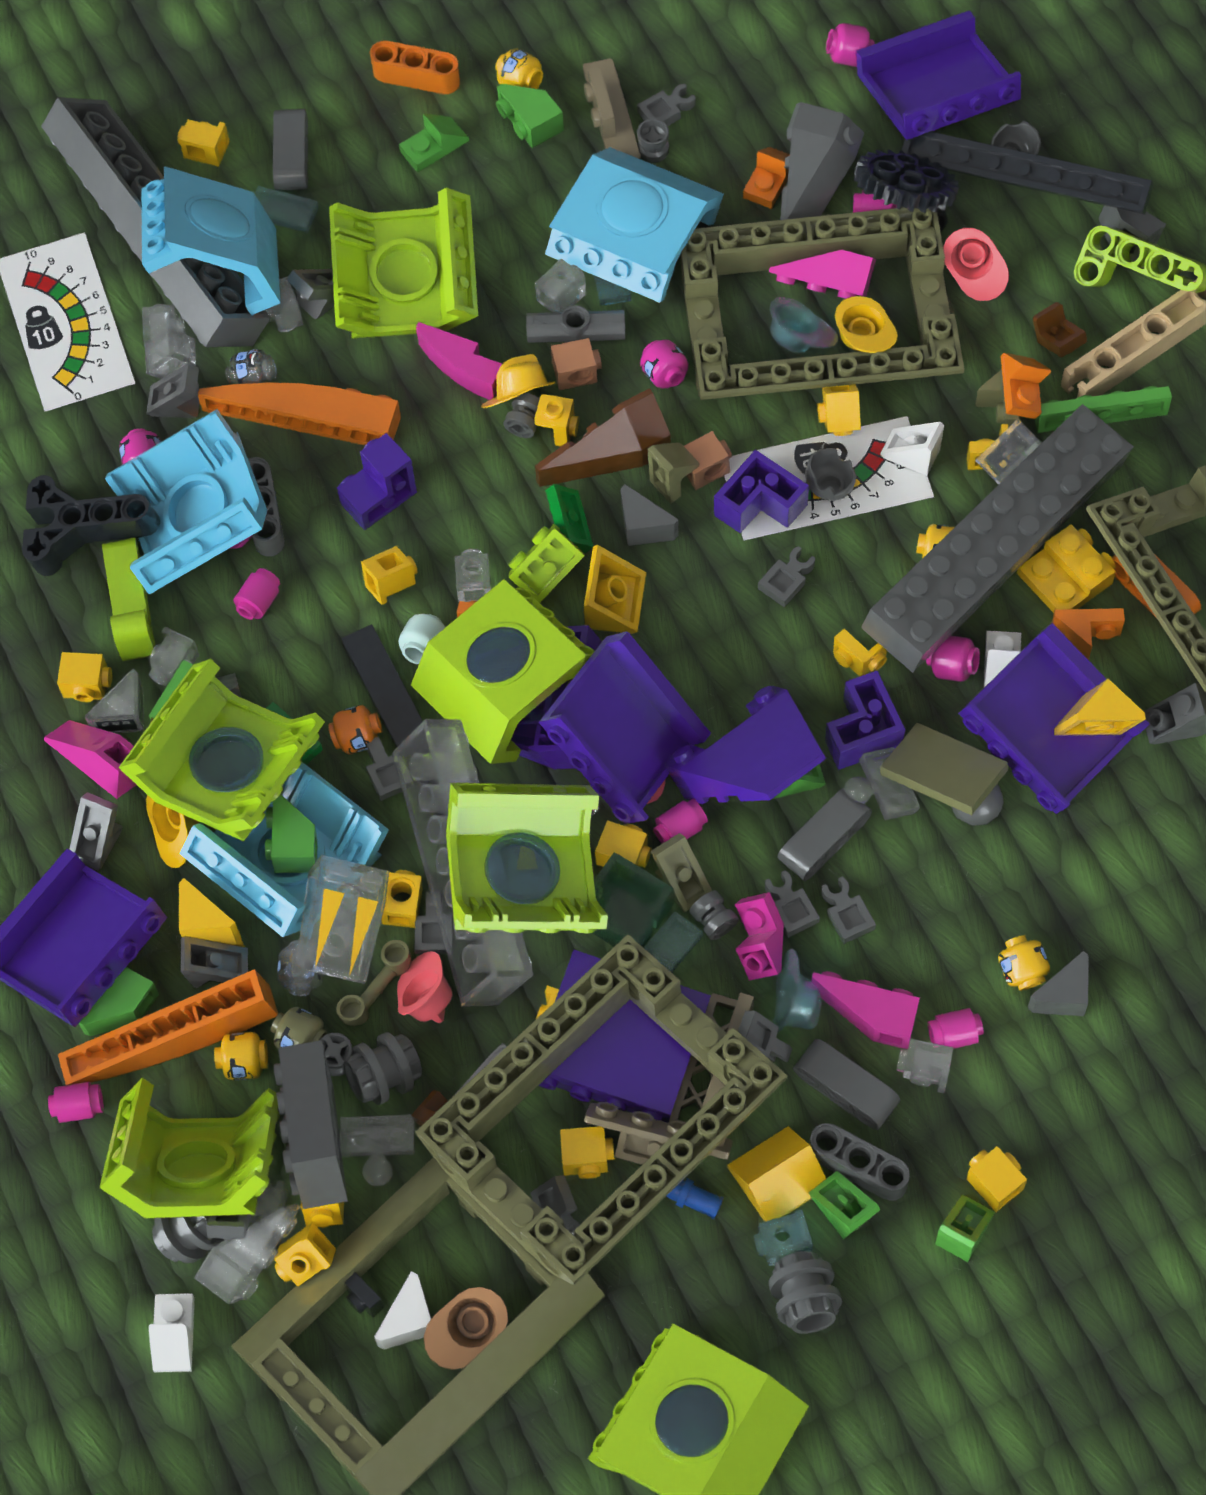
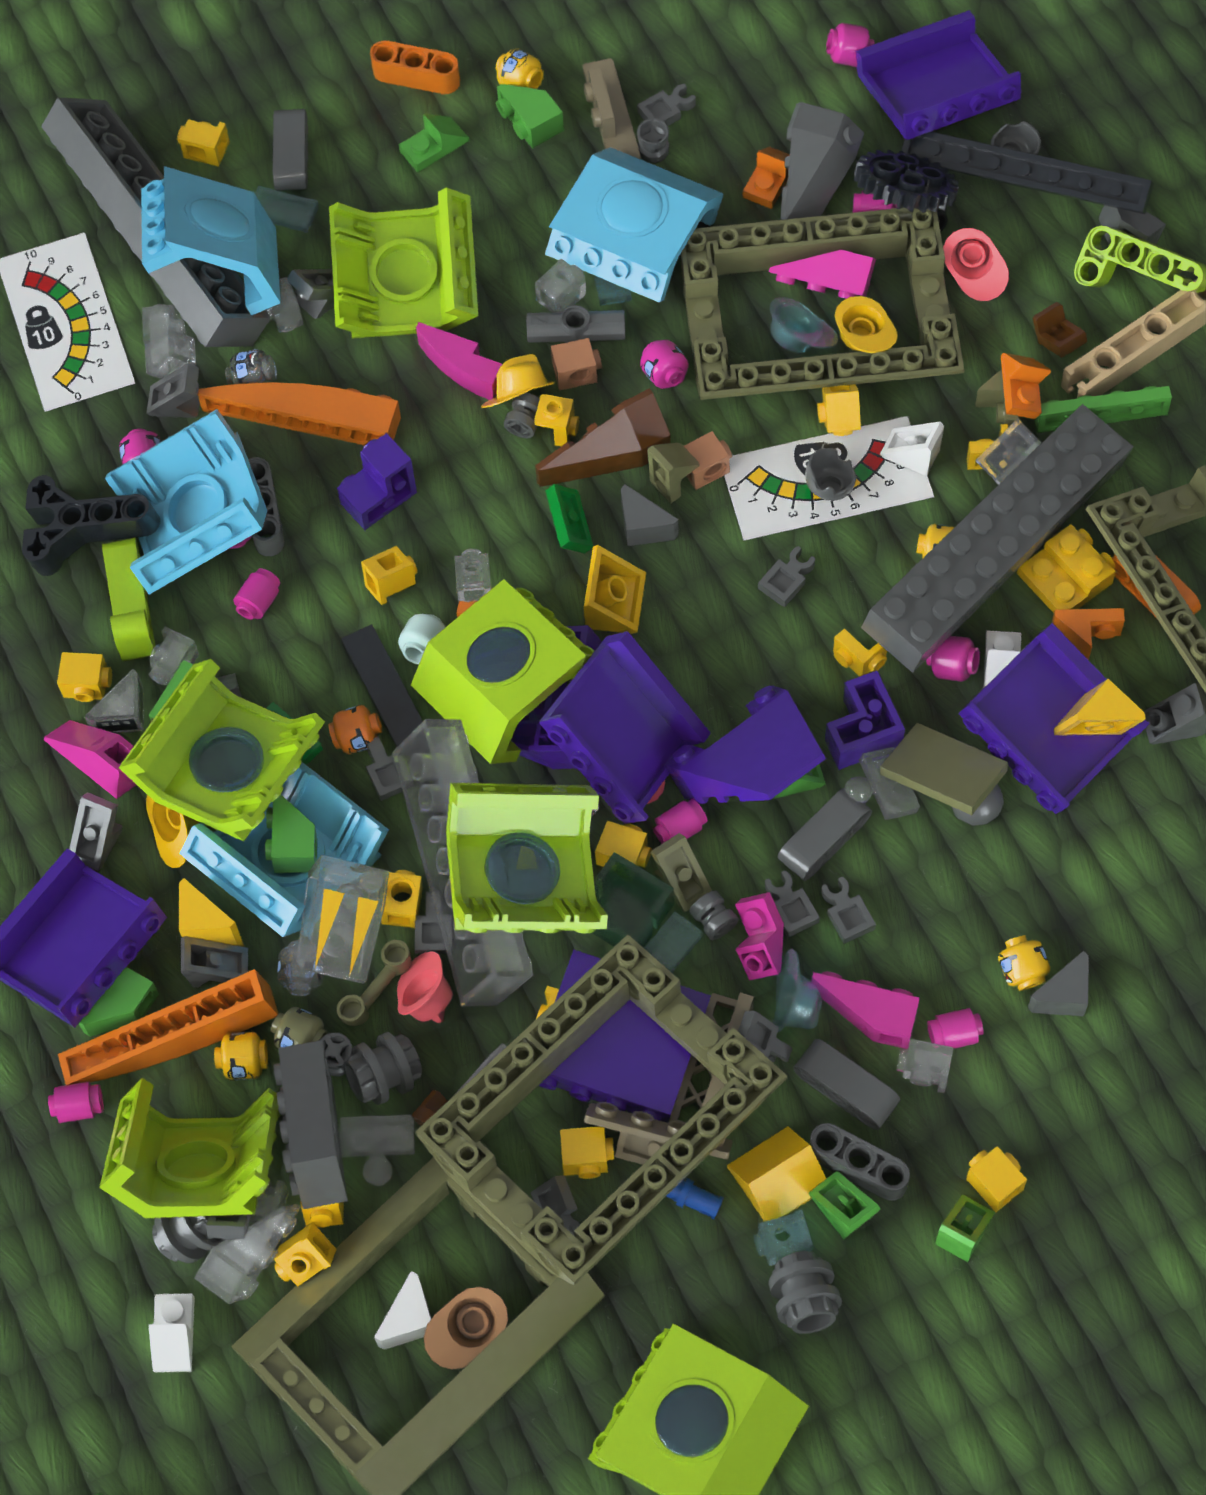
(362, 1296): black plate -> none
(545, 562): lime bracket -> none
(760, 487): dark purple brick -> none

